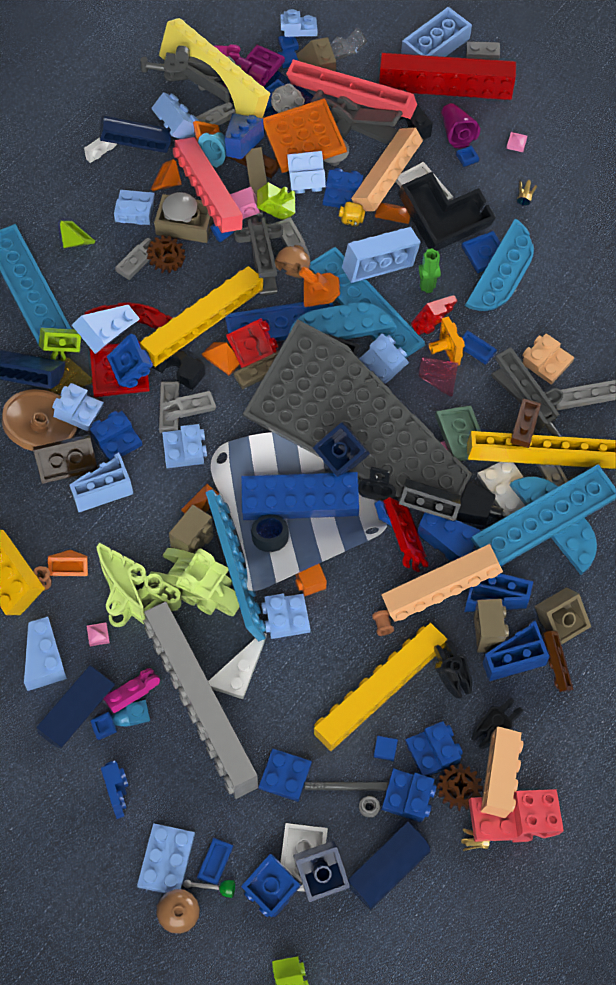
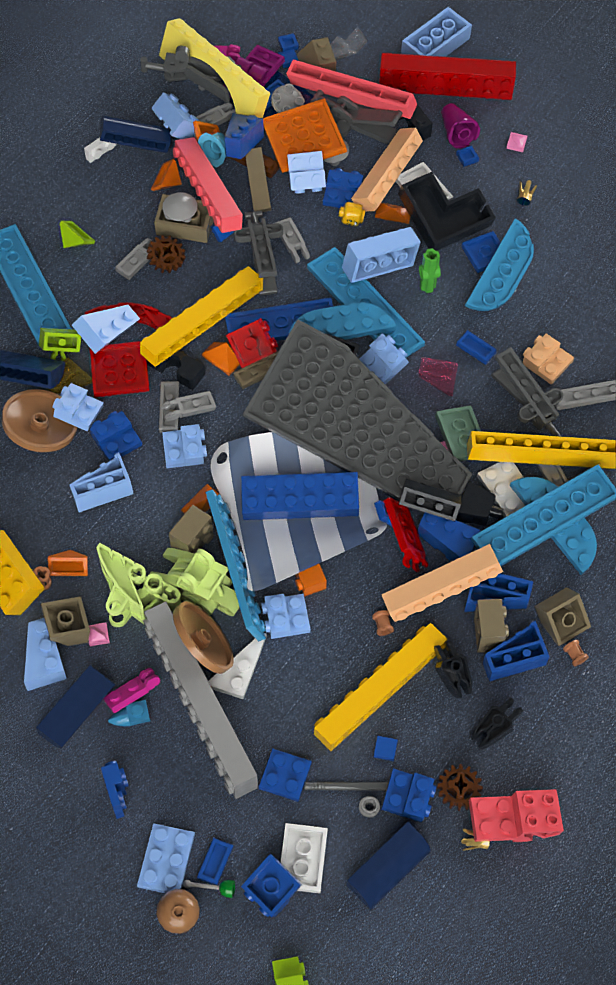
(65, 458): dark brown plate -> none
(66, 621): none -> dark tan slope
(103, 726): blue tile -> none
(129, 362): blue plate -> none
(134, 207): light blue plate -> none
(203, 637): none -> medium nougat dish
(246, 202): bright pink brick -> none
(270, 533): black wheel -> none
(276, 201): lime brick -> none
(292, 260): medium nougat cylinder -> none
(297, 26): light blue plate -> none
(319, 287): orange piece -> none
(321, 871): dark blue slope -> none
(341, 450): dark blue slope -> none
(375, 487): black bracket -> none
(432, 315): red plate -> none
(434, 749): blue plate -> none
(449, 341): light orange plate -> none
(483, 50): light grey plate -> none
(501, 772): light nougat brick -> none
(525, 423): reddish brown plate -> none
(557, 661): reddish brown plate -> none
(575, 652): none -> nougat bush

